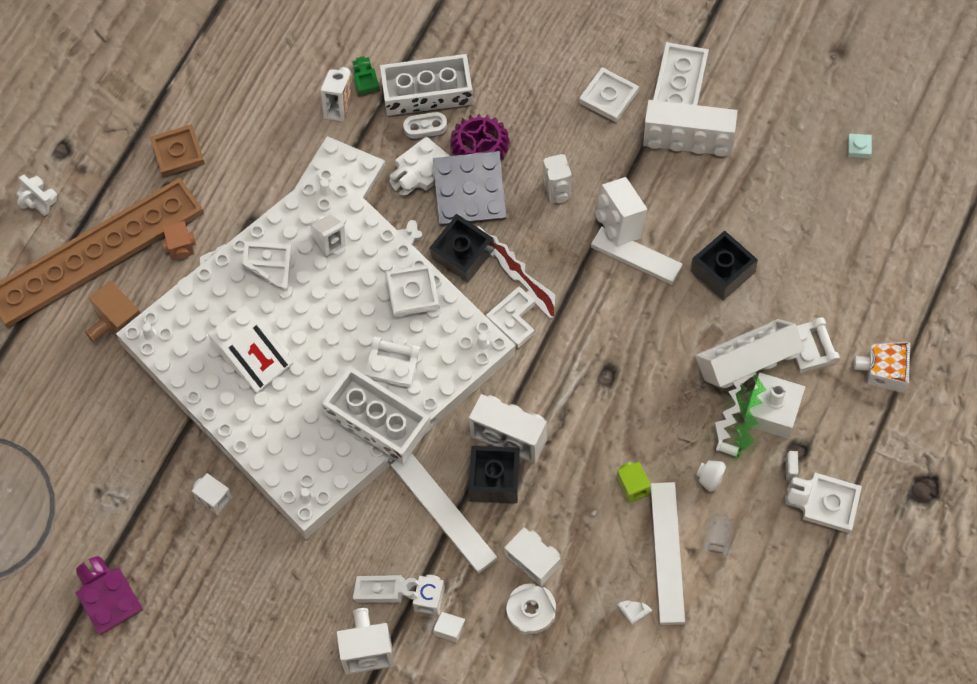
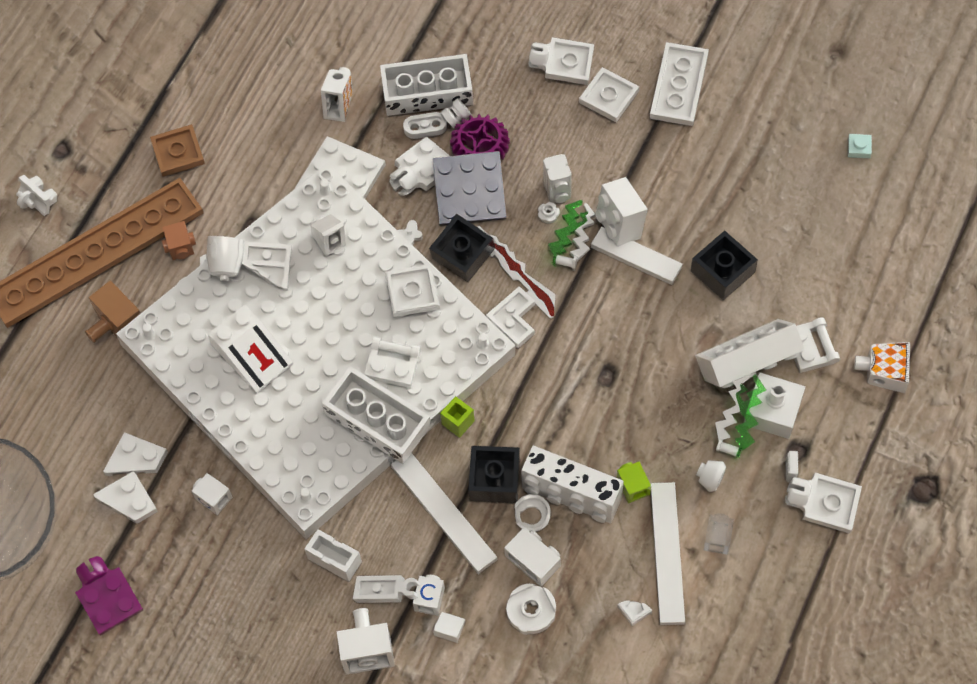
(128, 498): none -> white wing
(136, 456): none -> white wing
(224, 256): none -> white helmet
(333, 555): none -> white brick
(365, 76): green plate -> none
(457, 416): none -> lime brick
(459, 109): none -> white wheel
(508, 427): white brick -> none
(532, 501): none -> white piece
(548, 217): none -> white plate
(558, 247): none -> piece
(563, 60): none -> white plate
(571, 484): none -> white brick
(690, 128): white brick -> none

